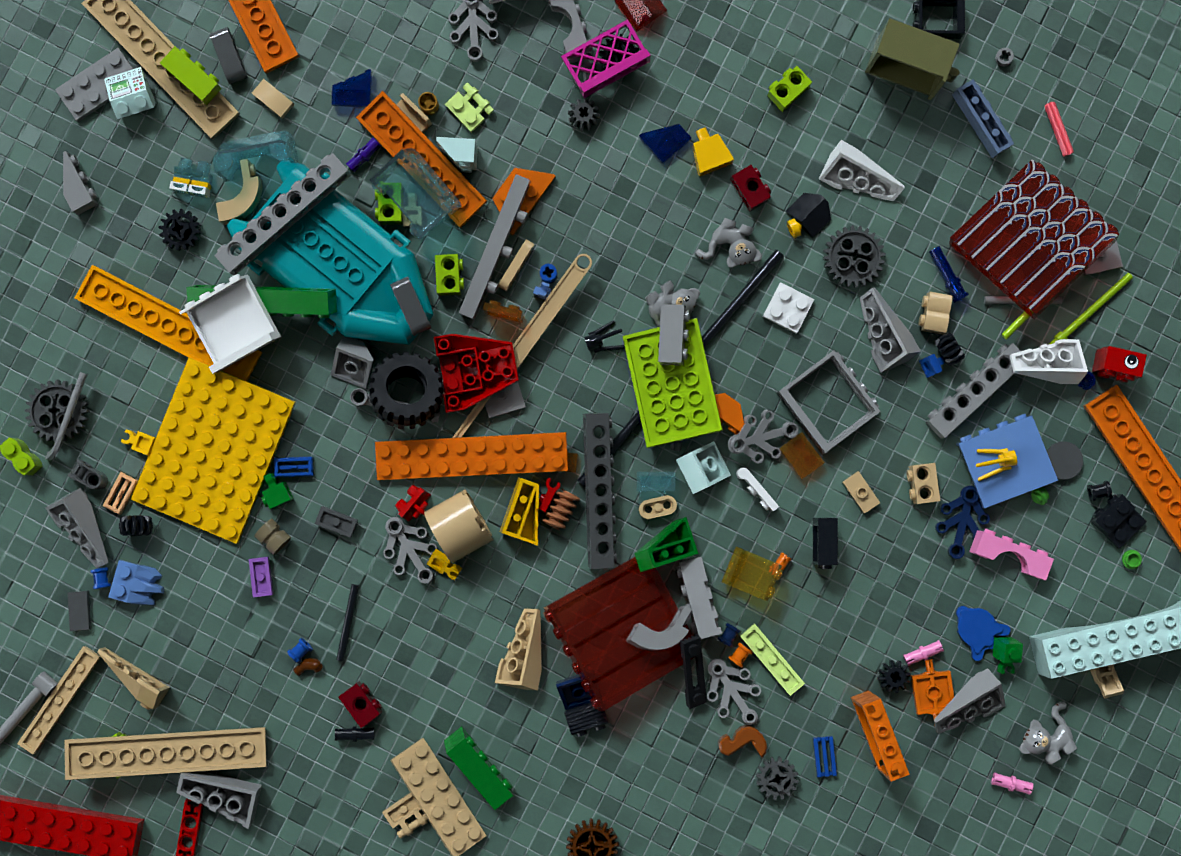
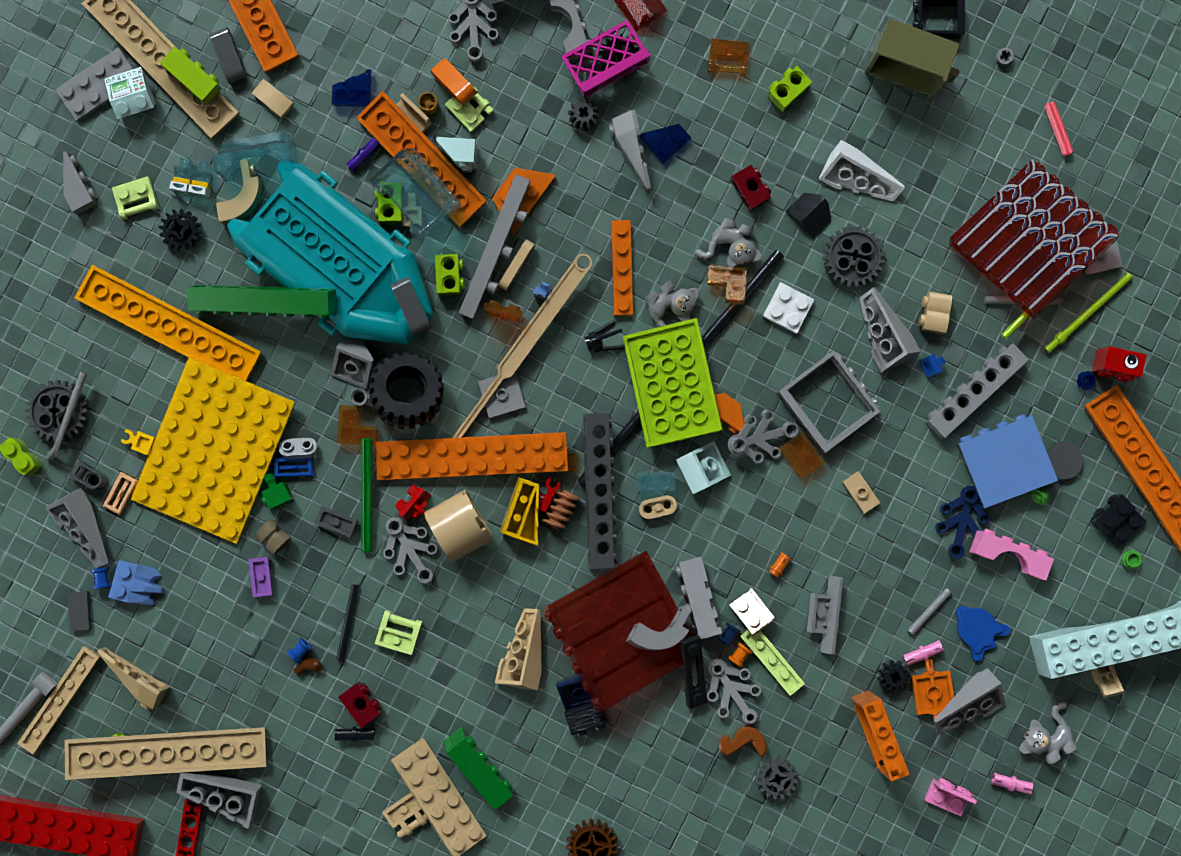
(134, 192): none -> yellowish green plate
(135, 525): black gear -> none
(231, 322): white panel -> none
(293, 214): light grey brick -> none
(298, 449): none -> light grey plate
(348, 429): none -> clear orange plate
(366, 495): none -> green axle
(395, 638): none -> yellowish green plate
(442, 564): yellow plate -> none
(453, 81): none -> orange beam
(473, 368): red wedge -> none
(553, 275): blue bush -> none
(622, 268): none -> orange plate
(627, 136): none -> light grey wedge
(667, 546): green wedge -> none
(673, 334): light grey brick -> none
(710, 152): yellow torso -> none
(728, 51): none -> clear orange plate
(730, 277): none -> clear orange plate
(752, 574): clear yellow panel -> none
(752, 612): none -> plate
(756, 489): white plate -> none
(794, 228): yellow tile -> none
(824, 614): none -> light grey bracket
(825, 542): black window -> none
(826, 773): blue tile -> none
(929, 482): tan brick -> none
(929, 611): none -> light grey bar
(946, 796): none -> bright pink bracket
(950, 349): black gear -> none
(952, 282): clear blue pin -> none
(982, 118): sand blue brick -> none
(1006, 459): yellow plant -> none
(1008, 652): green brick -> none
(1056, 362): white wedge -> none
(1099, 491): black bush -> none

